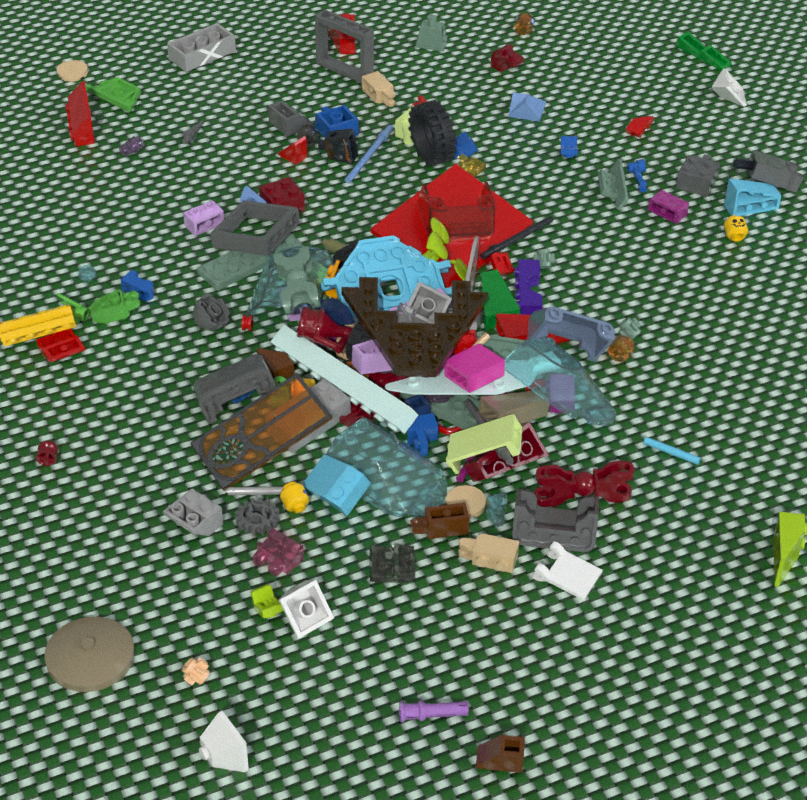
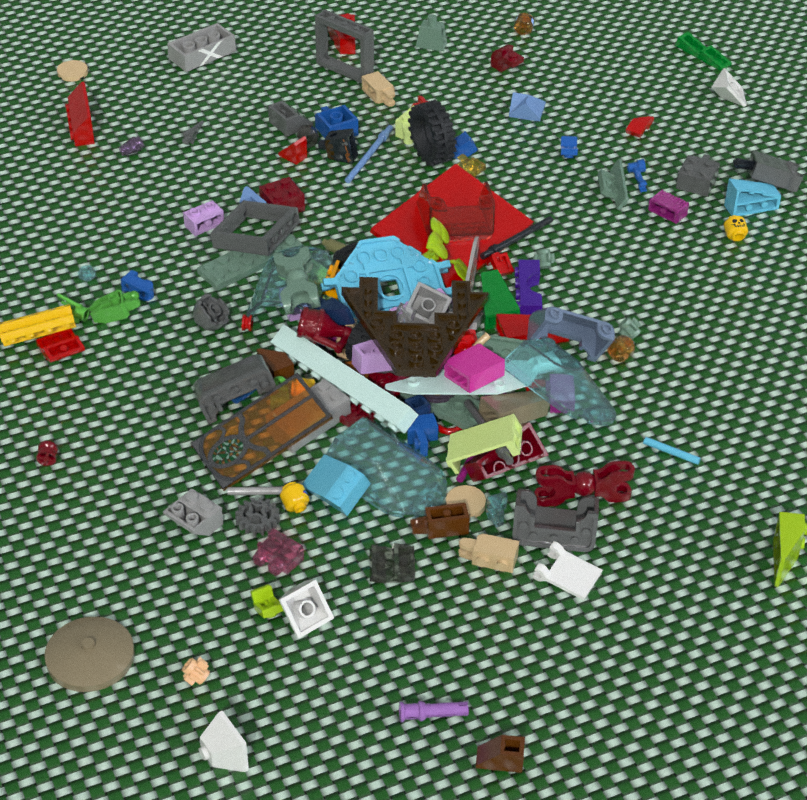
(116, 92): bright green wing -> none

